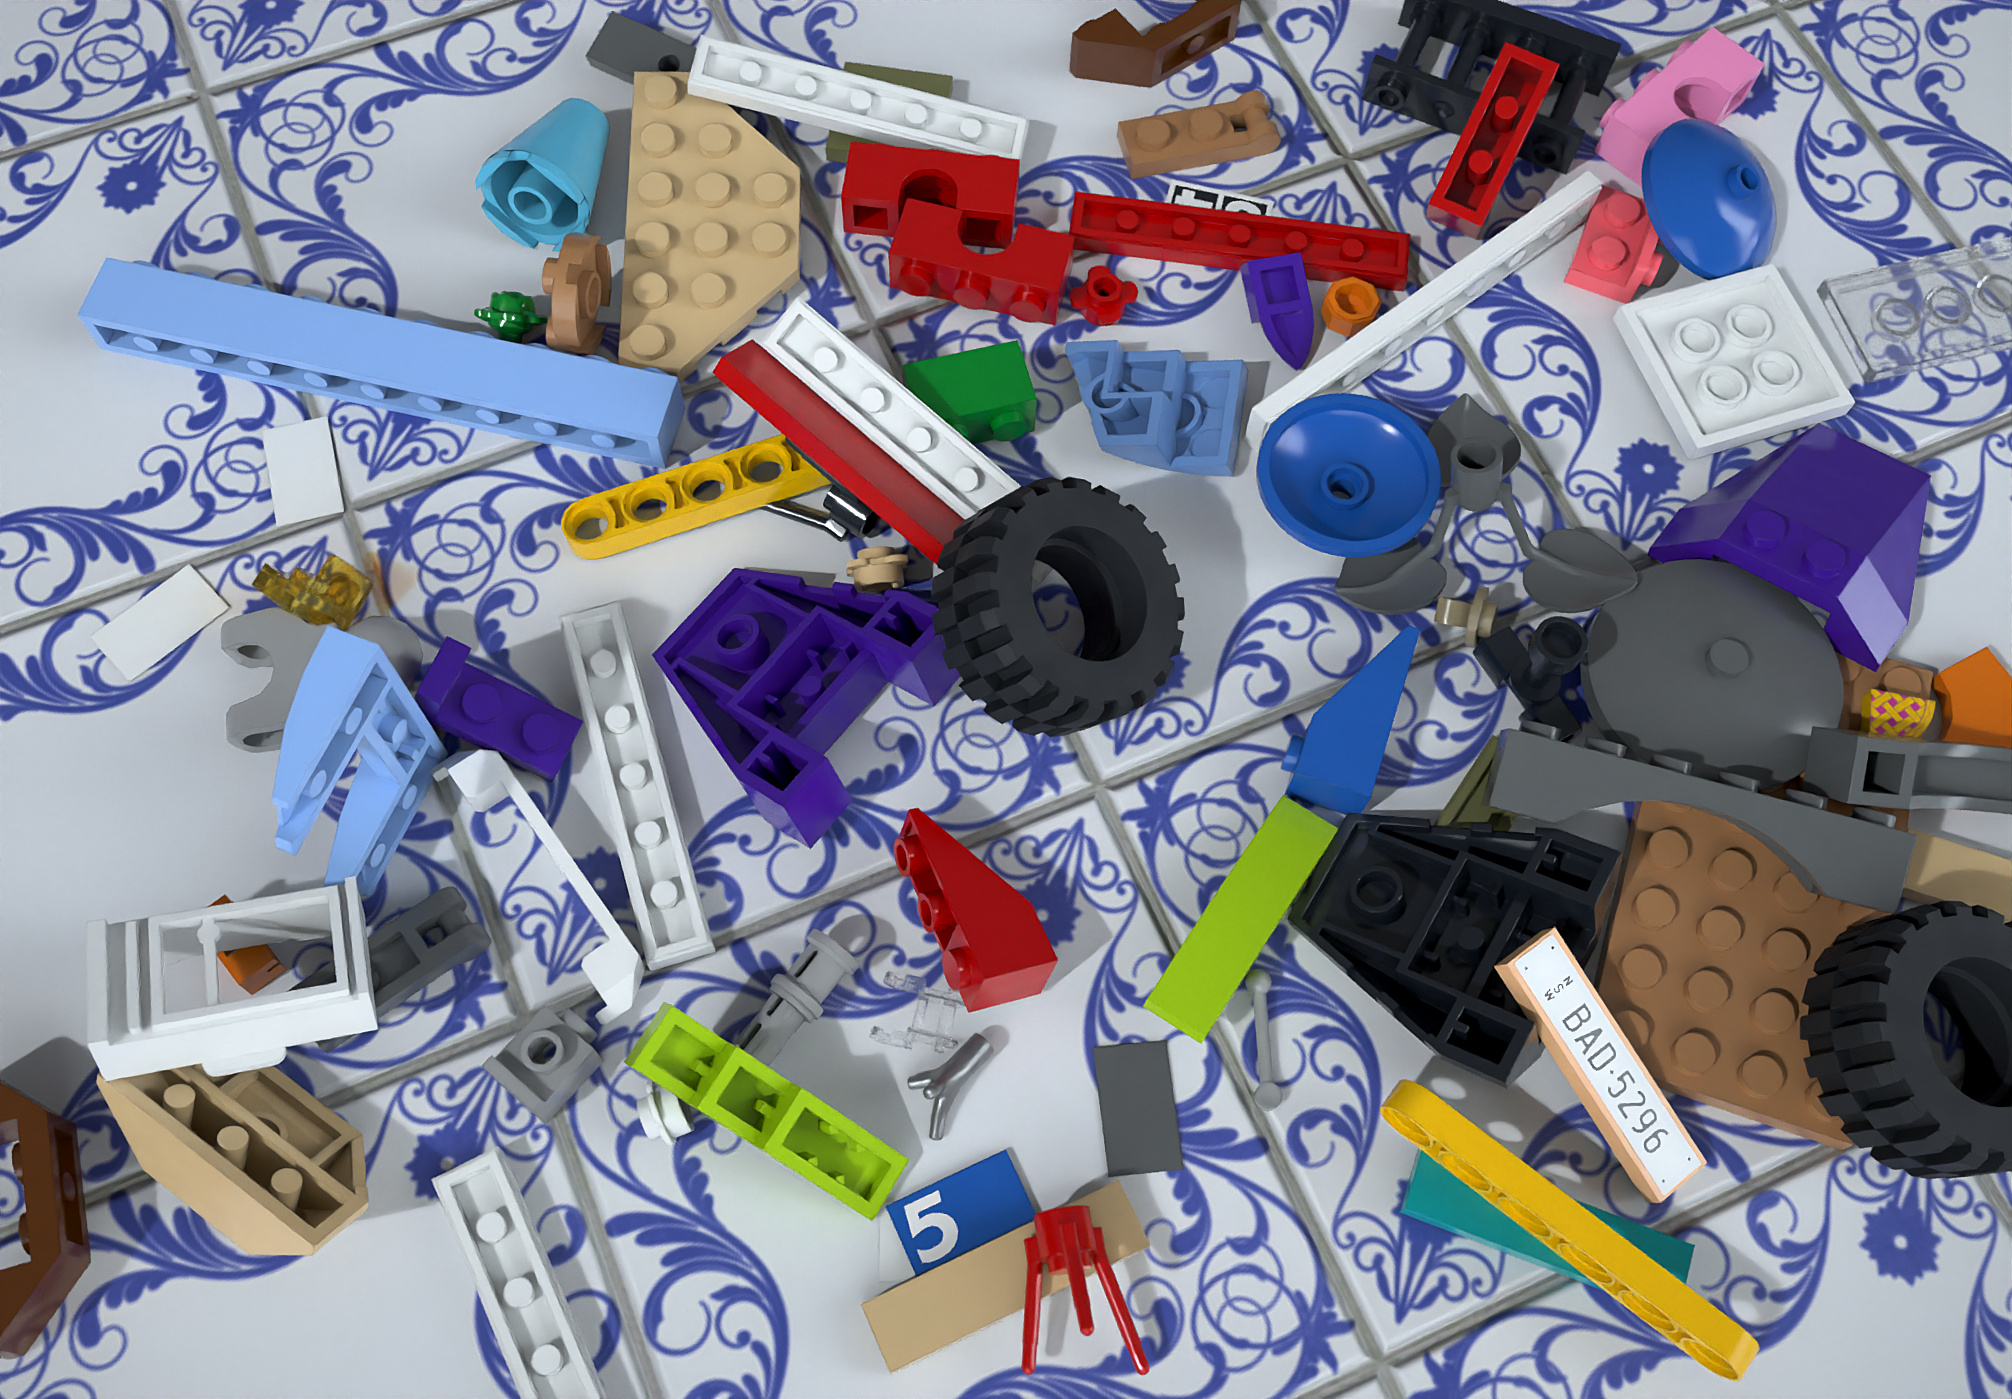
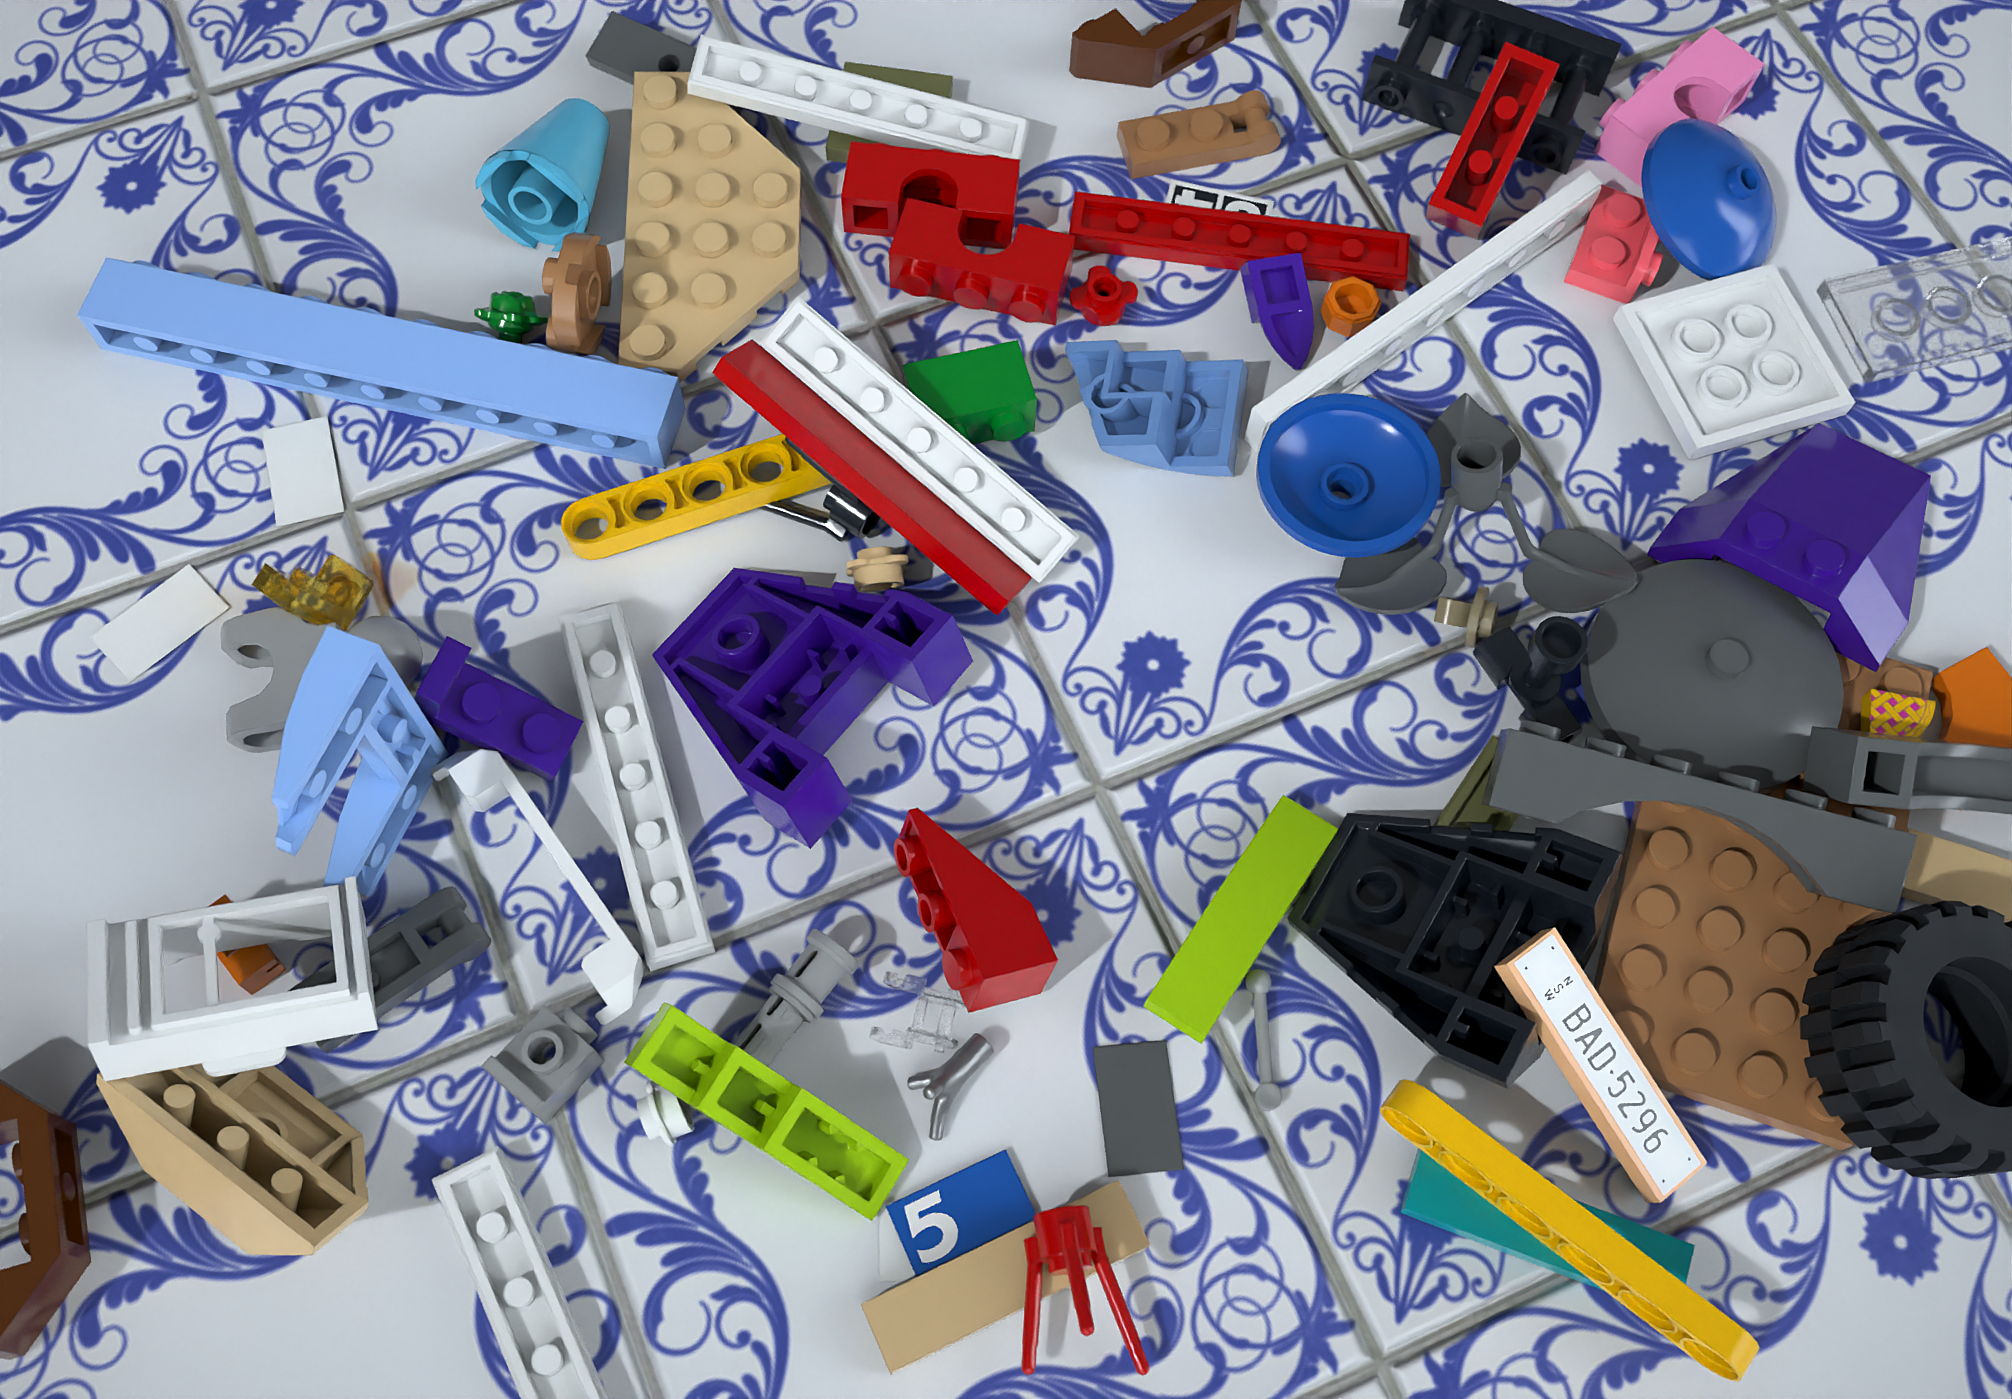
(1117, 579): black tyre -> none
(1348, 735): blue slope -> none

